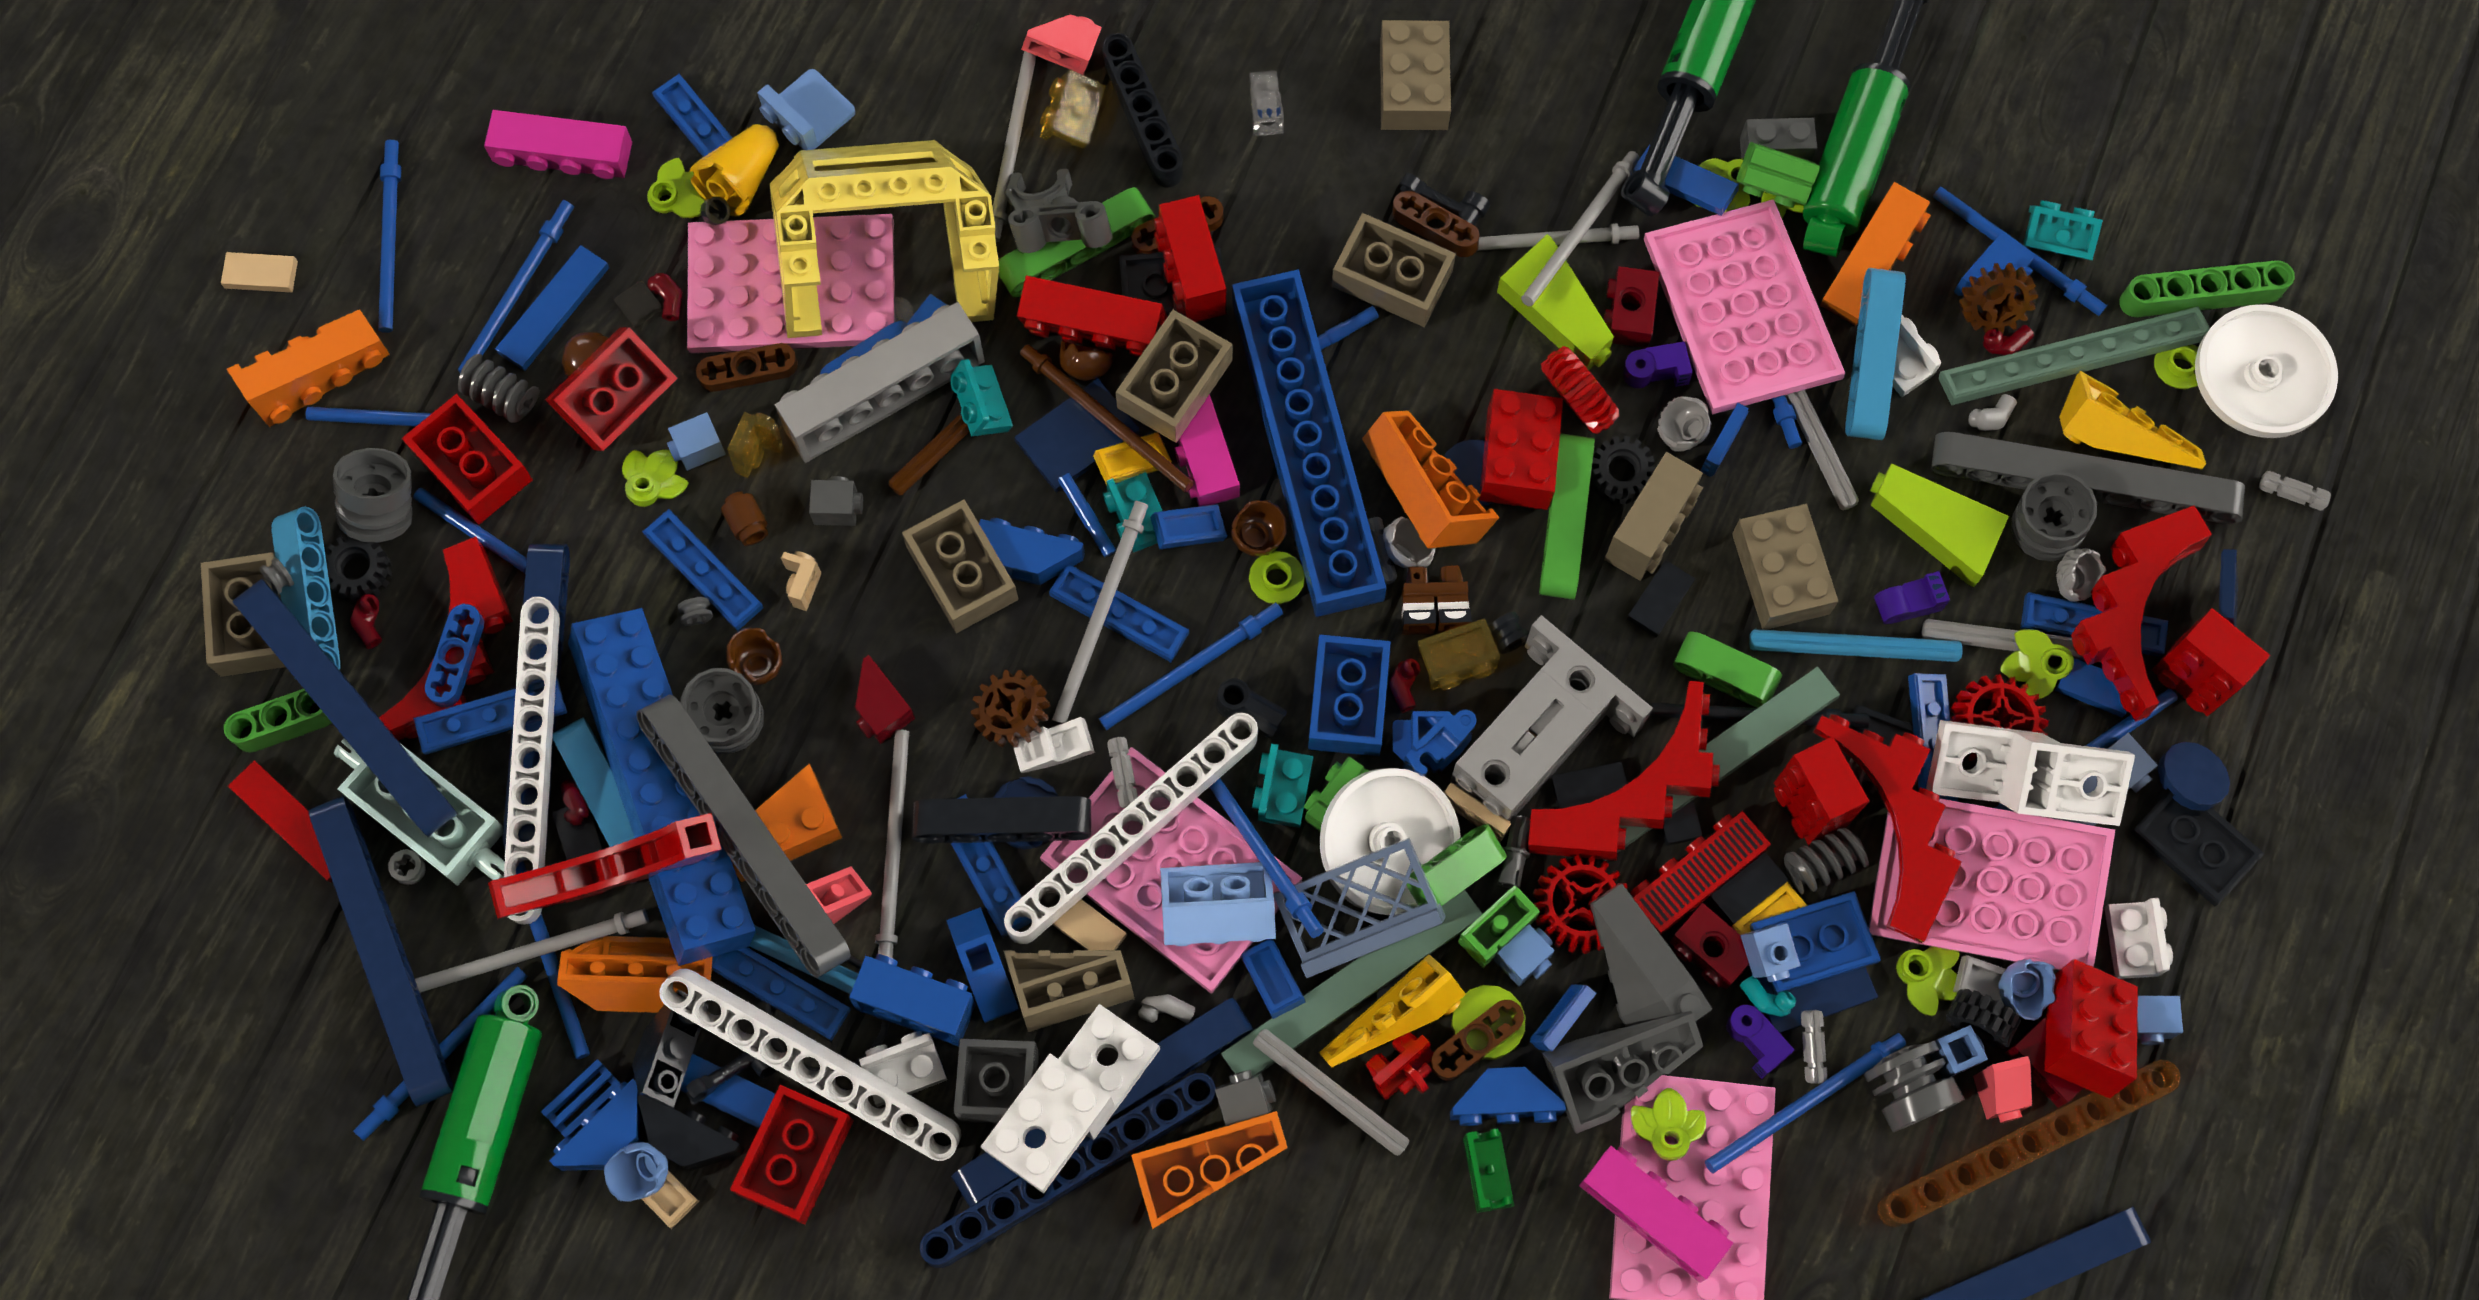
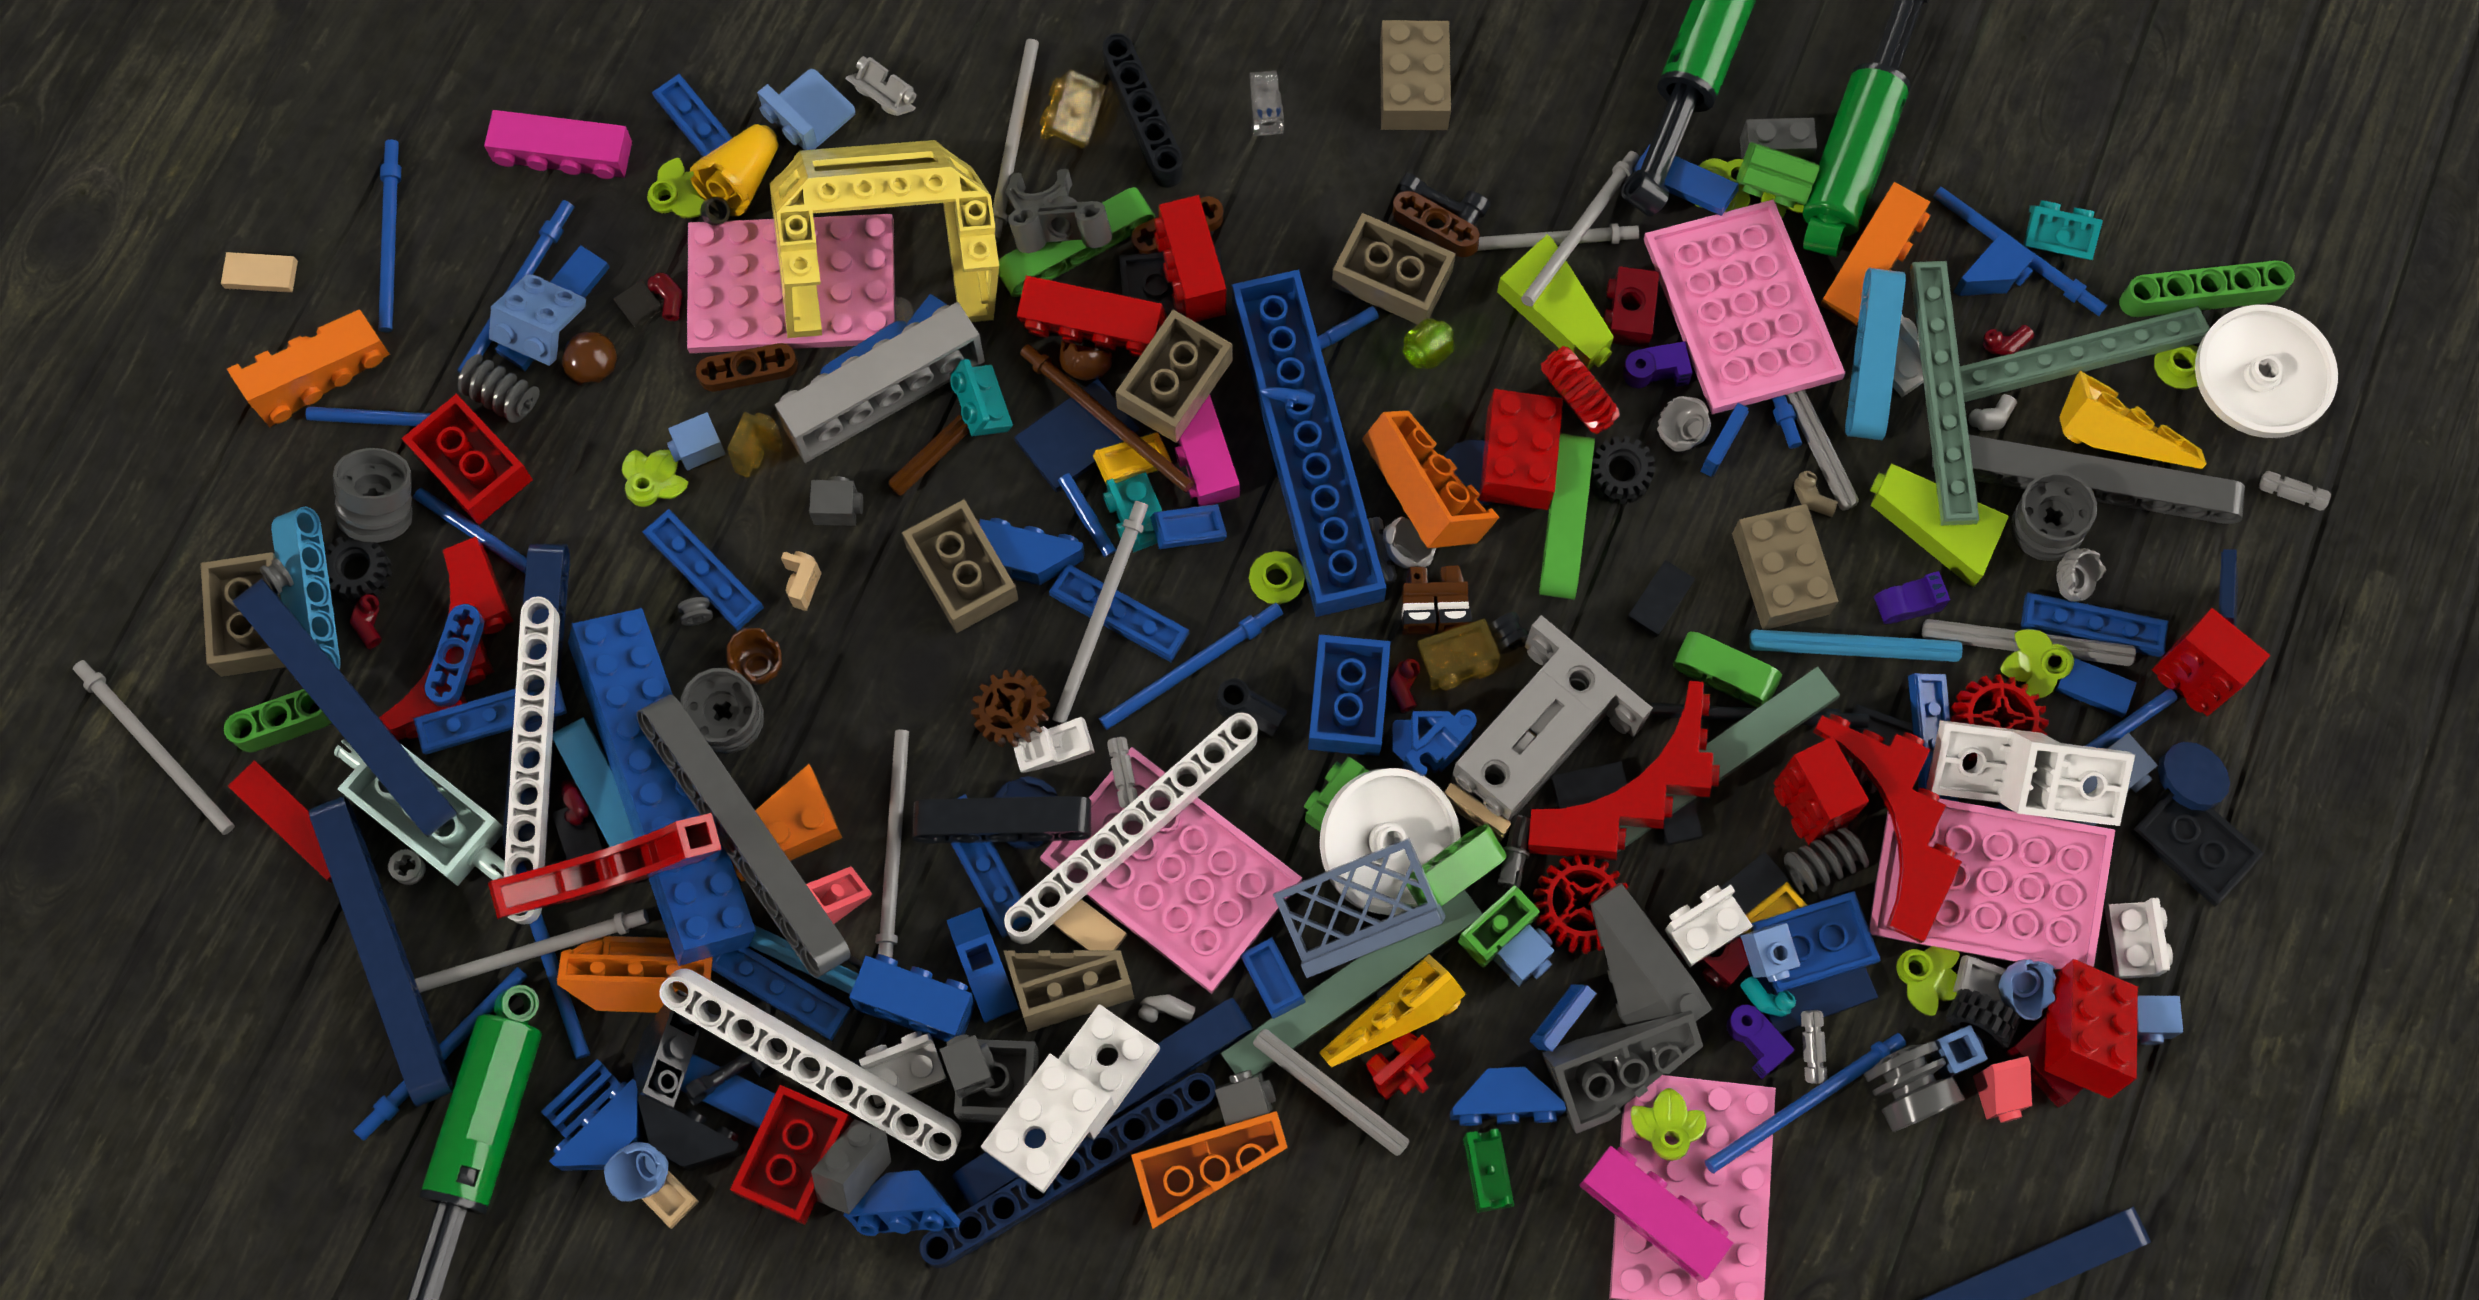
(96, 683): none -> light grey bar
(532, 317): none -> medium blue bracket
(611, 388): red brick -> none
(745, 518): reddish brown brick -> none
(851, 1166): none -> dark grey brick
(879, 704): dark red slope -> none
(894, 96): none -> light grey hinge
(902, 1204): none -> blue slope
(968, 1064): none -> dark grey brick
(1064, 41): coral slope -> none
(1217, 904): light blue slope -> none
(1259, 528): reddish brown hair -> none
(1284, 787): teal bracket -> none
(1289, 396): none -> blue helmet
(1295, 901): blue bar -> none
(1428, 343): none -> clear neon green head
(1475, 1004): lime tile -> none
(1504, 1031): reddish brown beam -> none
(1655, 517): dark tan brick -> none
(1701, 872): red brick -> none
(1708, 925): none -> white bracket
(1808, 494): none -> dark tan arm
(1944, 393): none -> sand green tile
(1998, 298): reddish brown gear -> none
(2013, 1152): clear orange beam -> none
(2121, 596): red arch -> none

